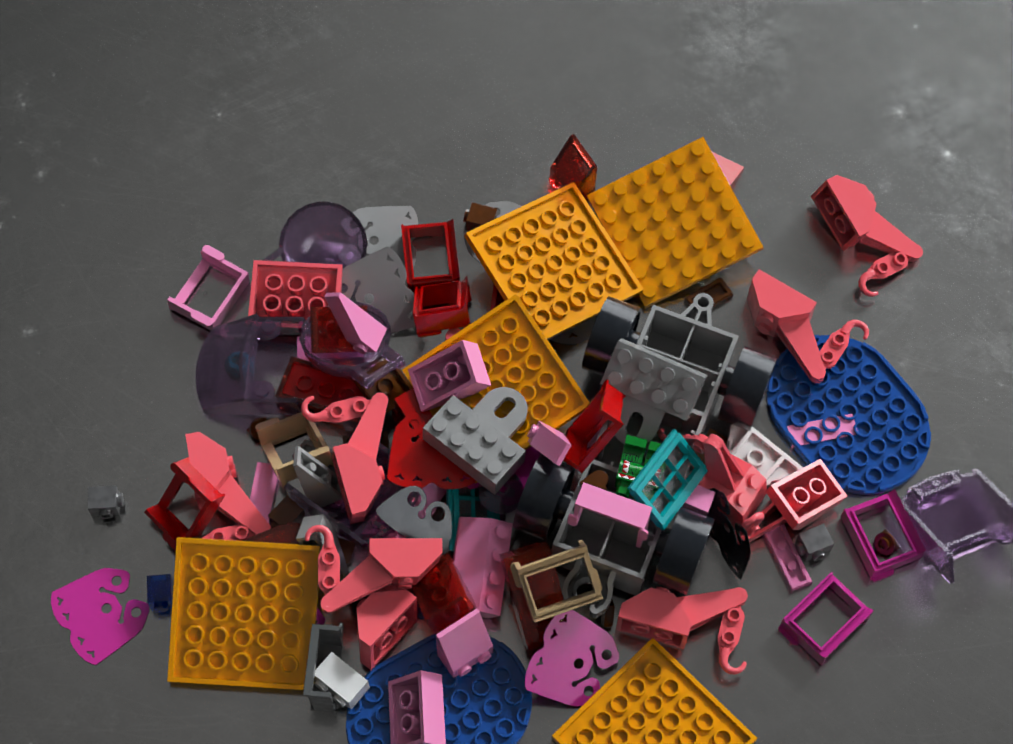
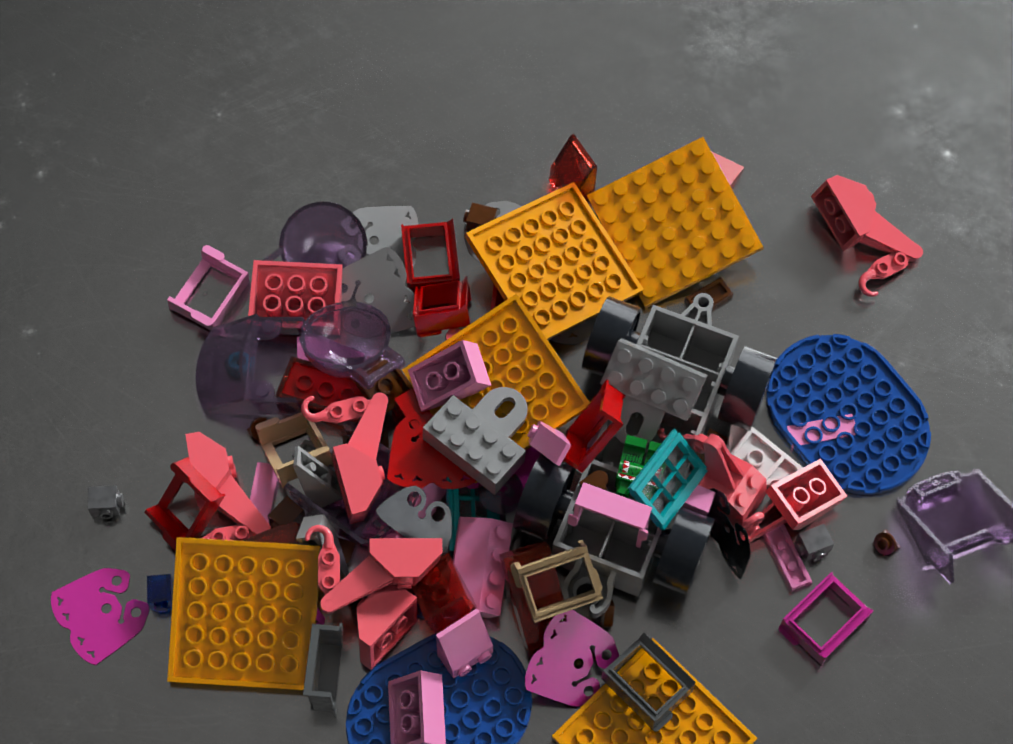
(326, 333): clear red slope -> none
(341, 681): white brick -> none
(356, 324): bright pink slope -> none
(652, 718): none -> dark grey piece
(671, 618): coral slope -> none
(788, 314): coral slope -> none
(876, 570): dark pink piece -> none

